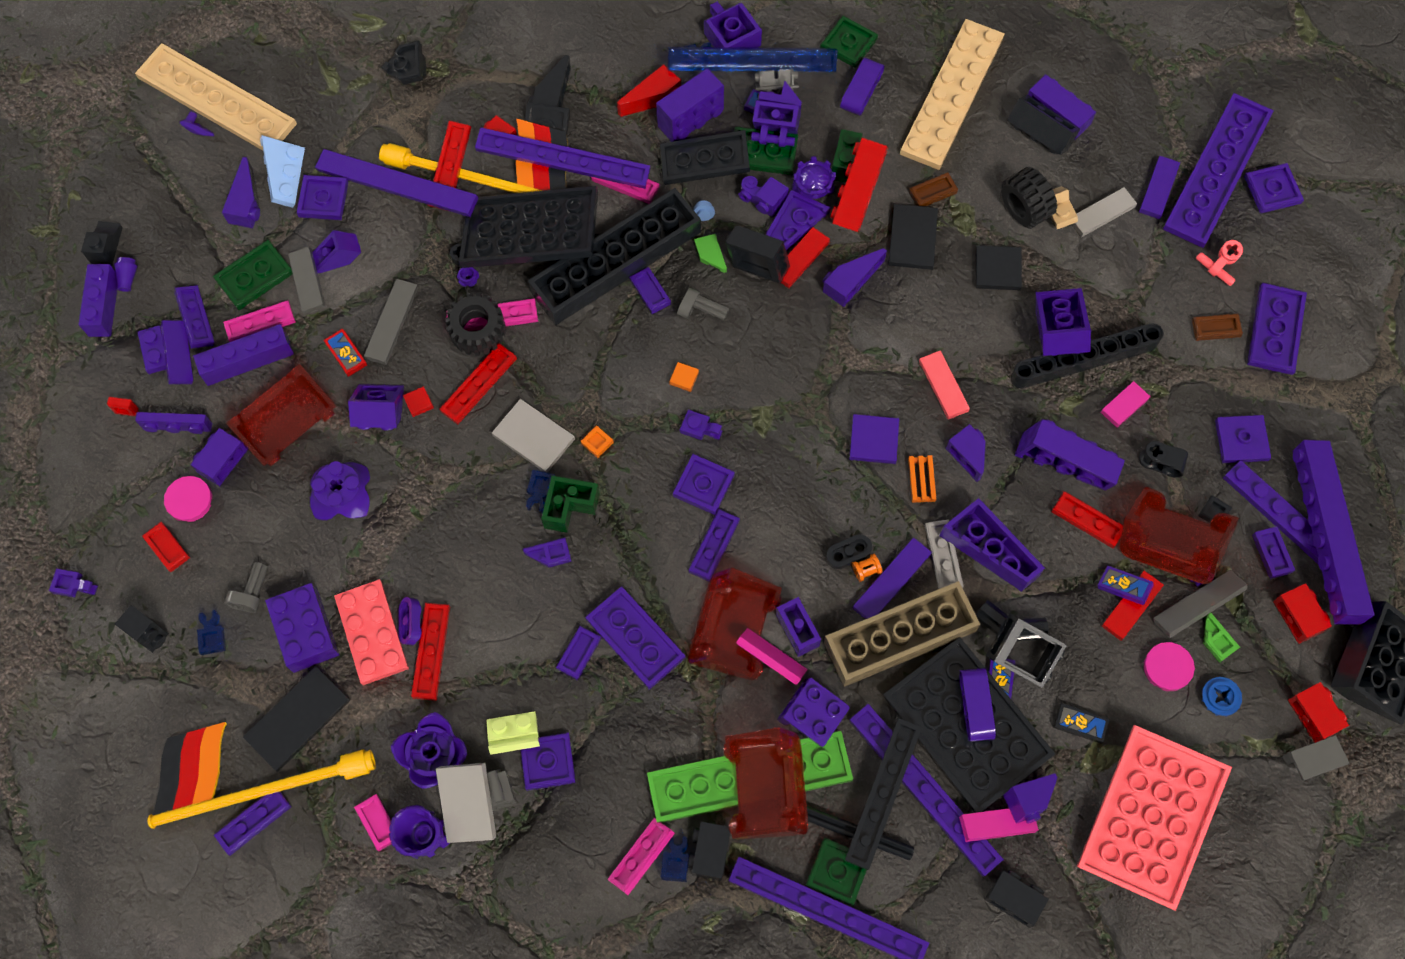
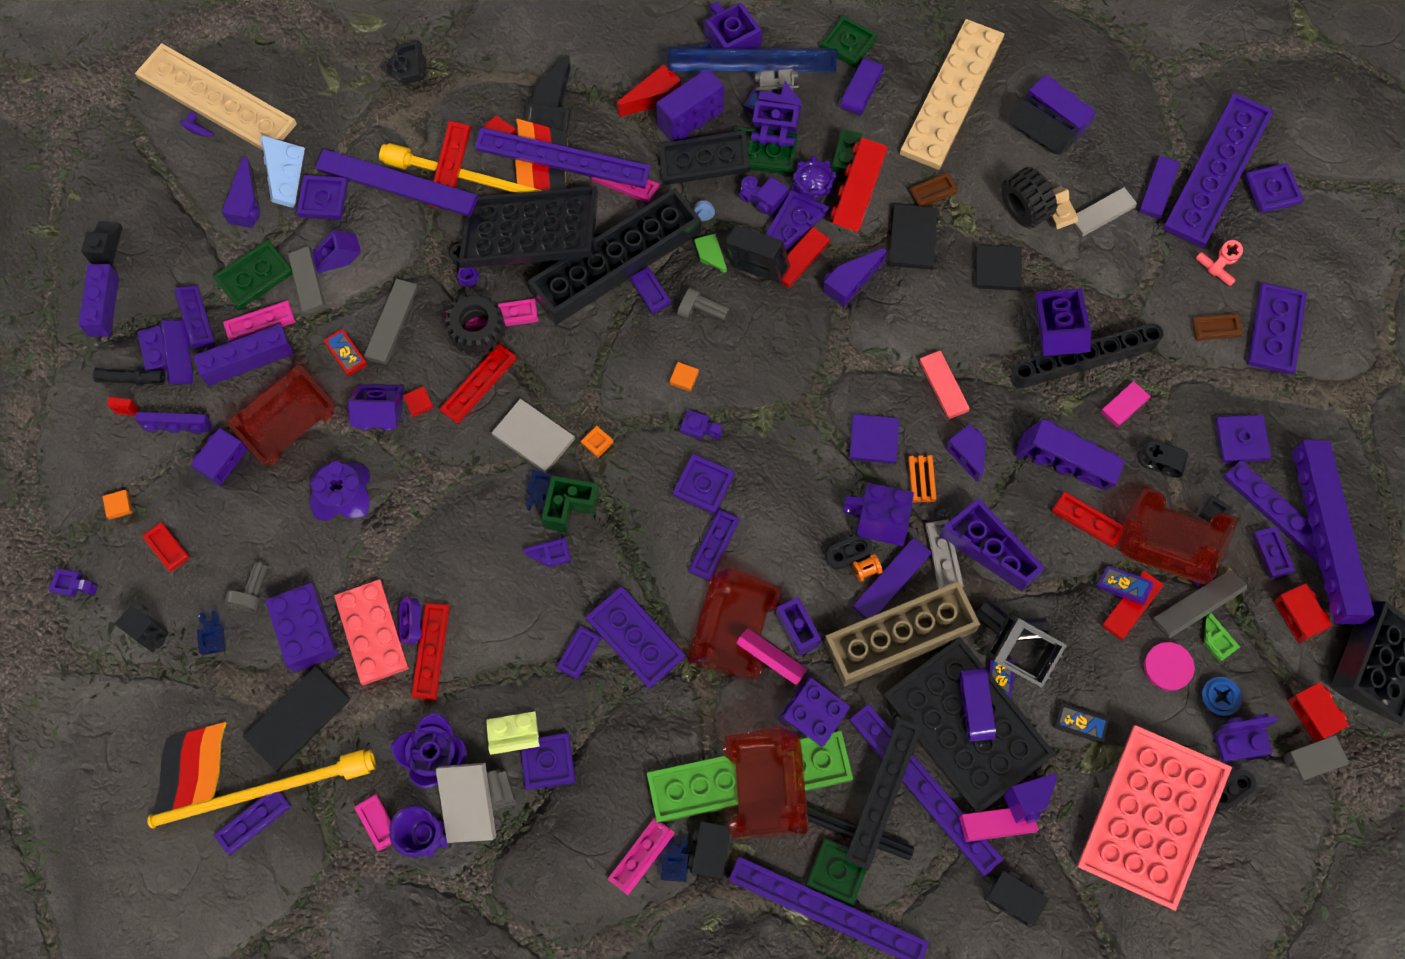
(117, 504): none -> orange tile
(125, 272): dark purple cone -> none
(139, 376): none -> black pin
(188, 499): dark pink tile -> none
(882, 513): none -> dark purple hinge
(1233, 793): none -> black plate
(1244, 739): none -> dark purple bracket

